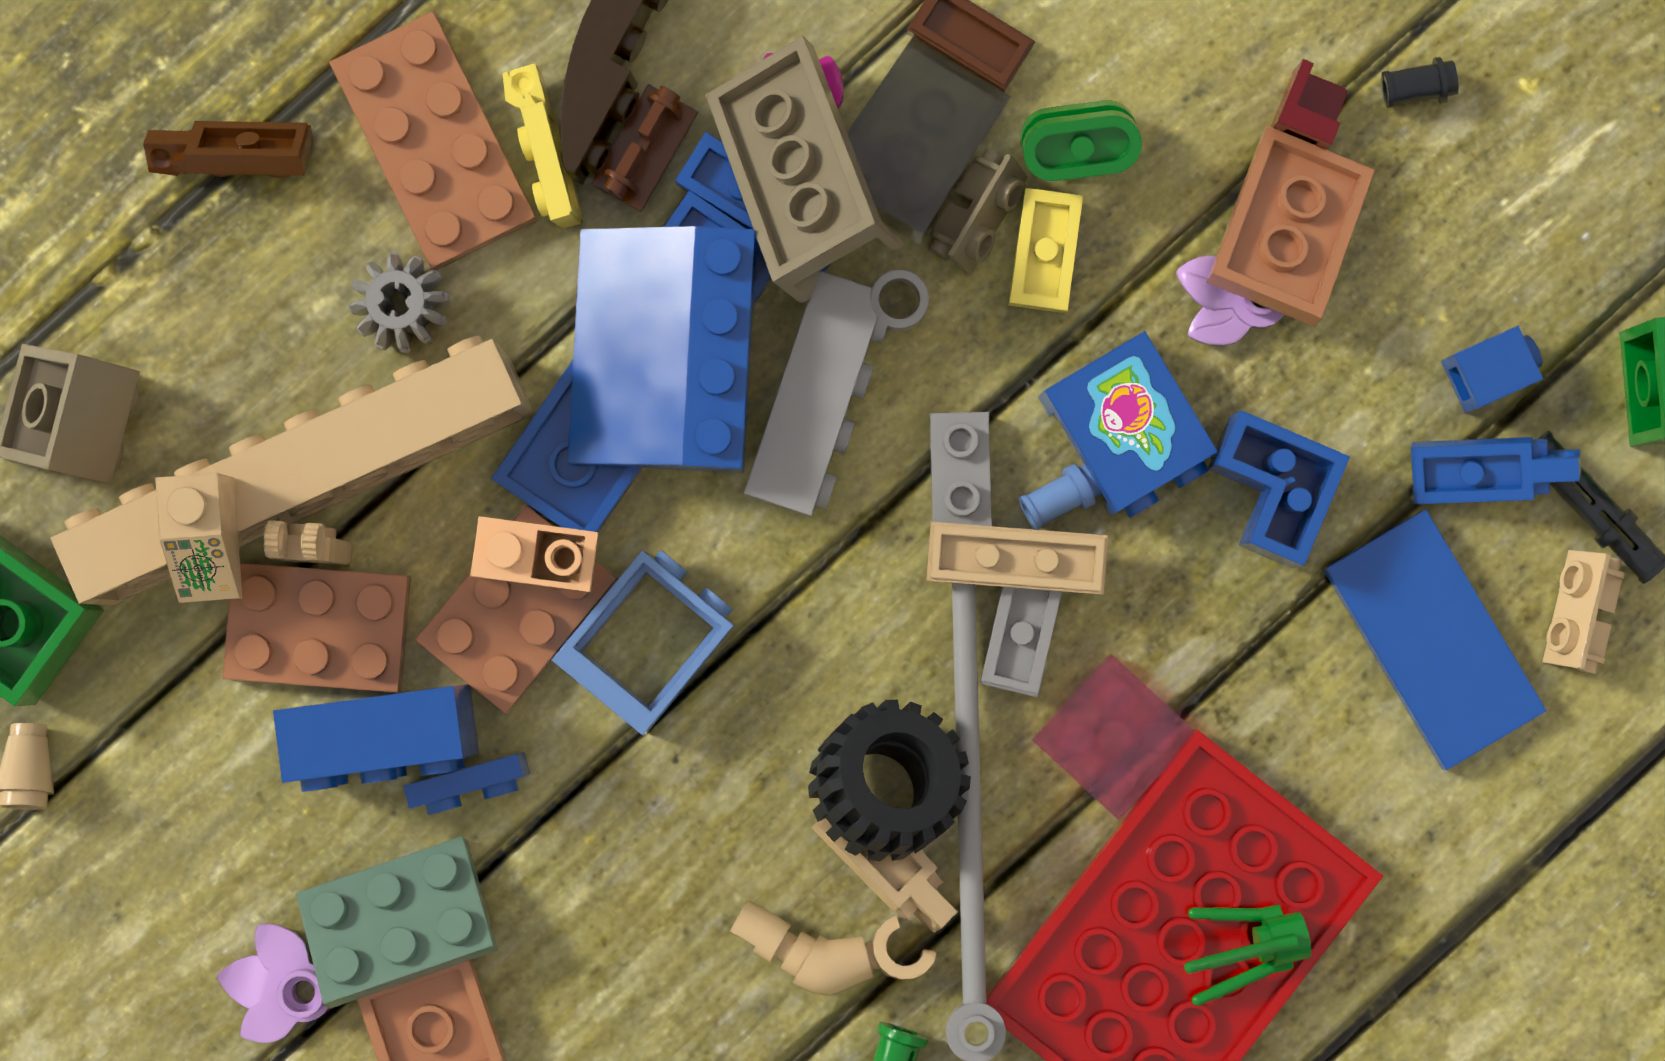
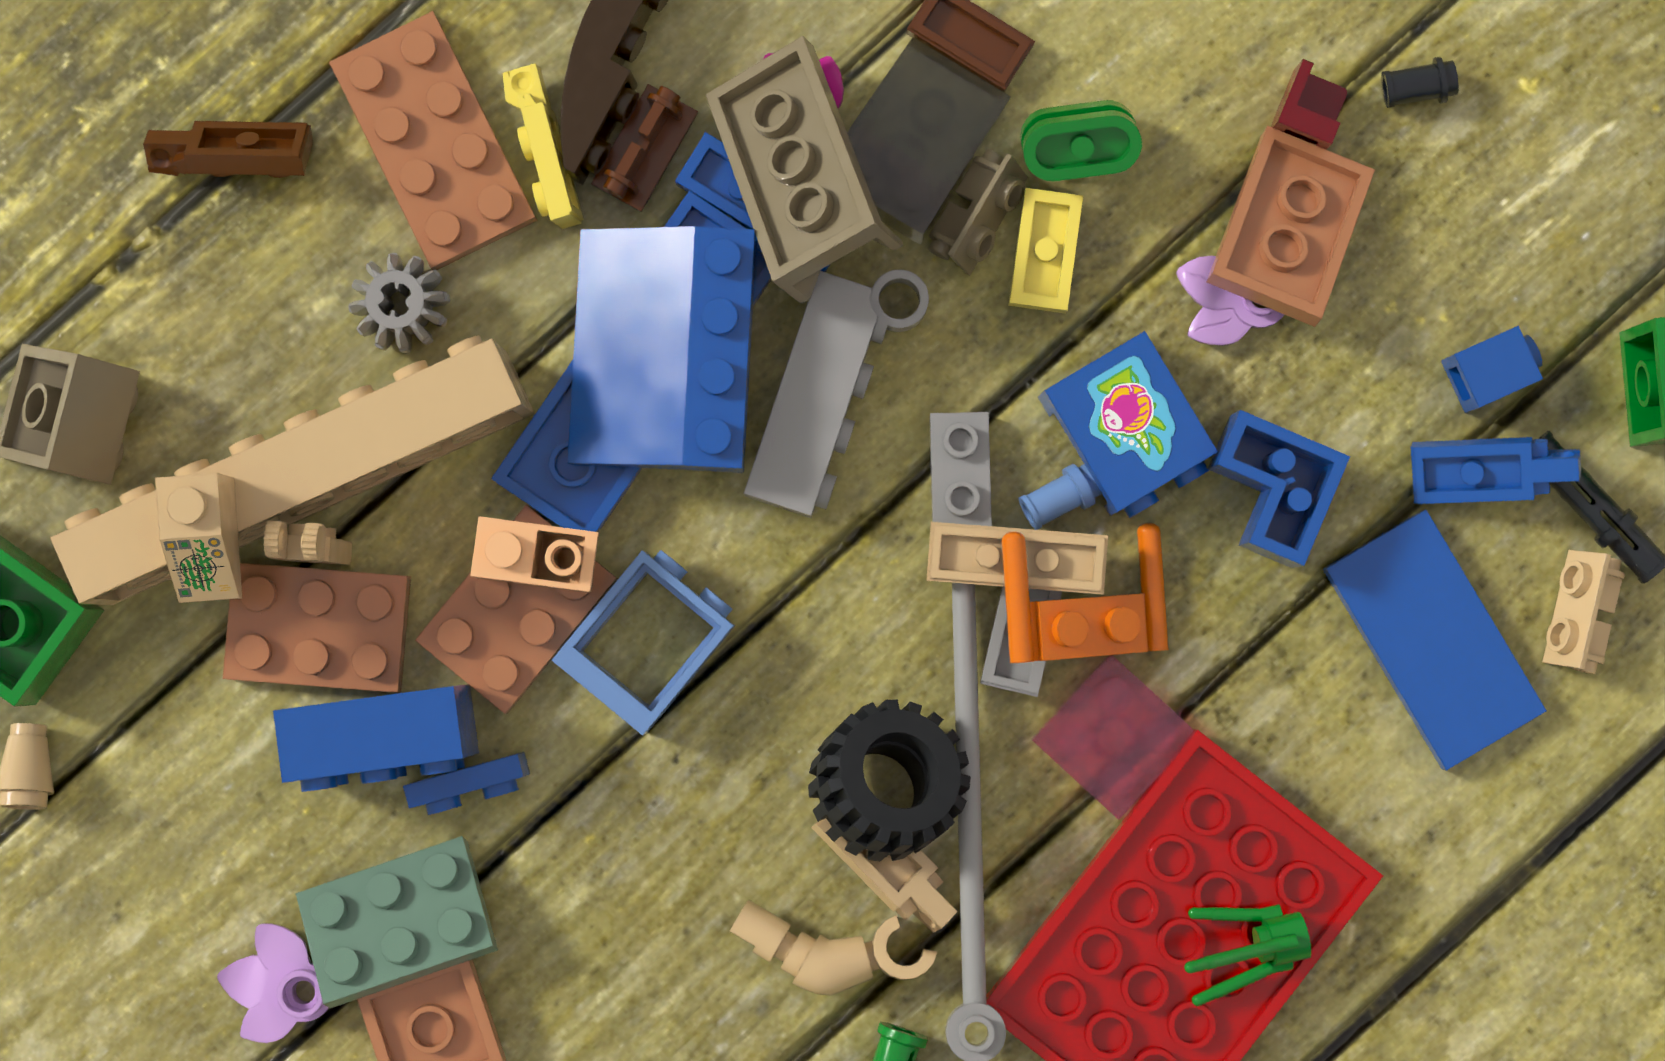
(1085, 624): none -> orange plate

